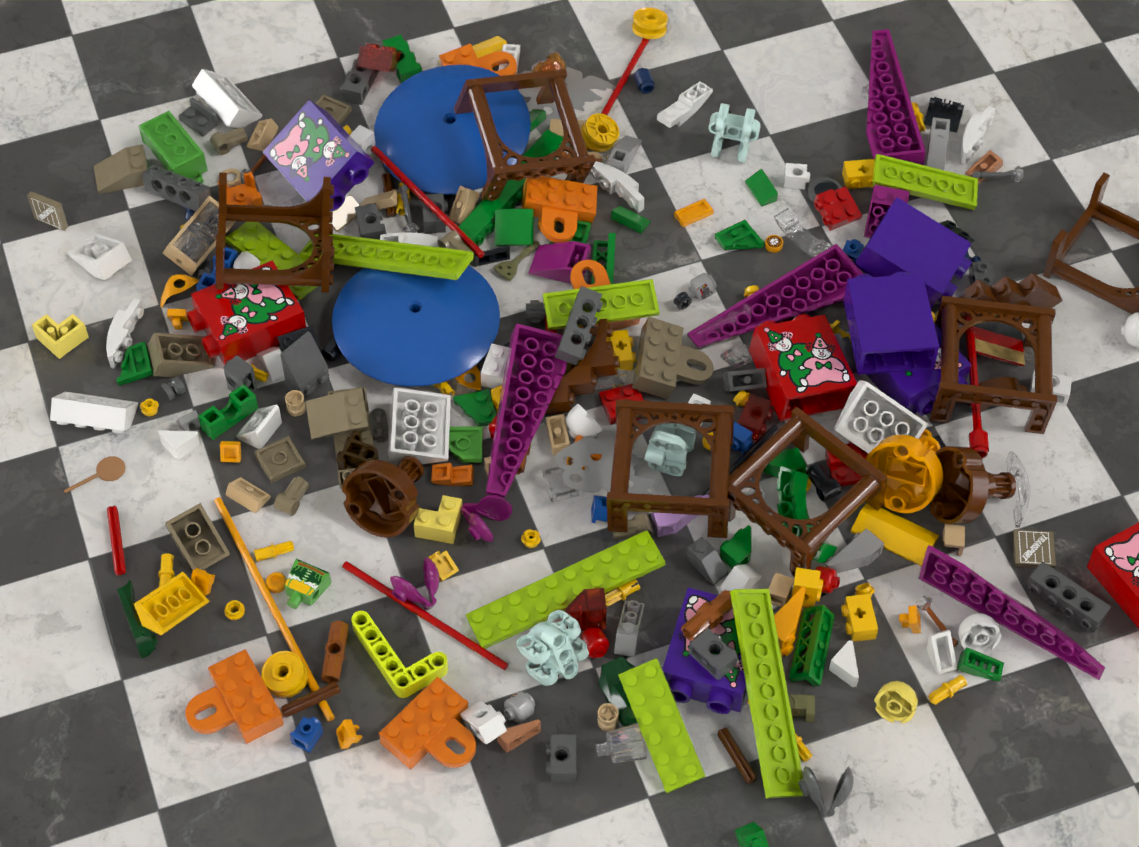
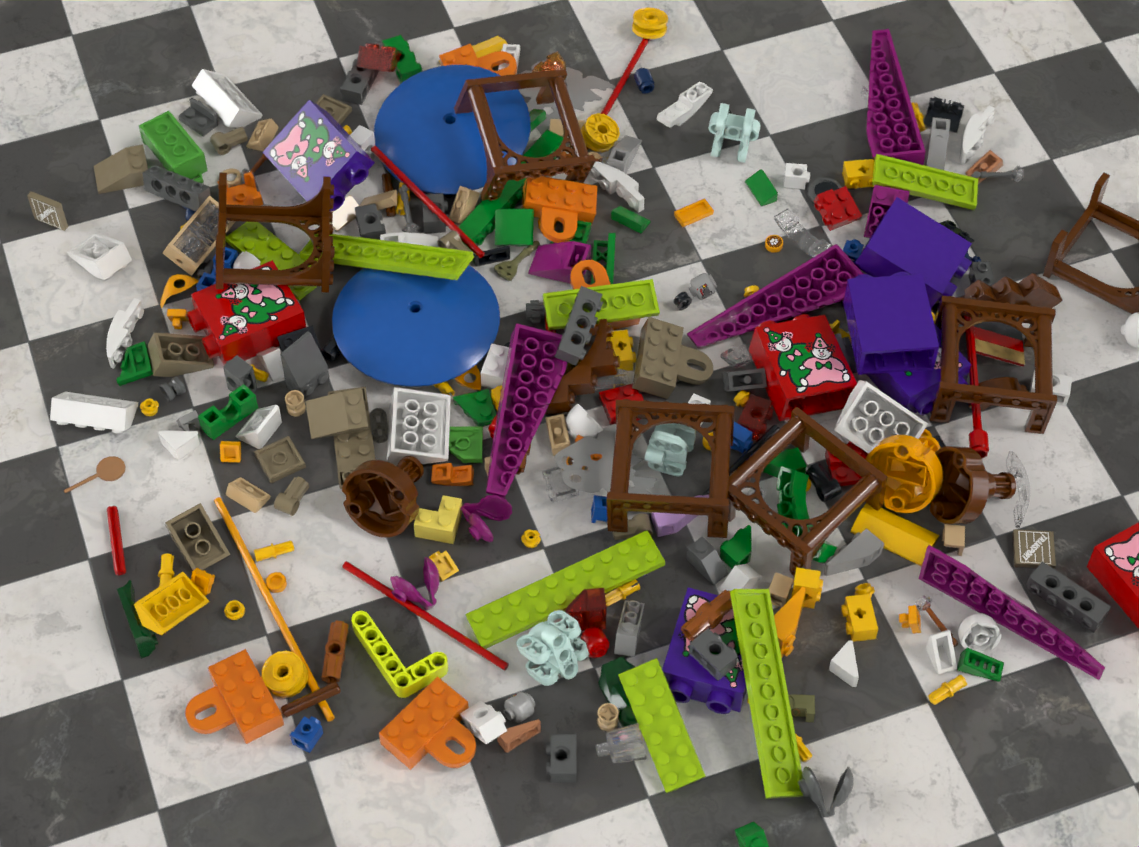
(60, 337): light yellow brick -> none
(305, 583): torso -> none
(347, 734): light orange tile -> none
(355, 452): dark brown pin -> none
(737, 755): reddish brown axle -> none
(739, 237): green wing -> none
(817, 645): green fence -> none
(830, 579): red head -> none
(896, 702): light yellow cylinder -> none

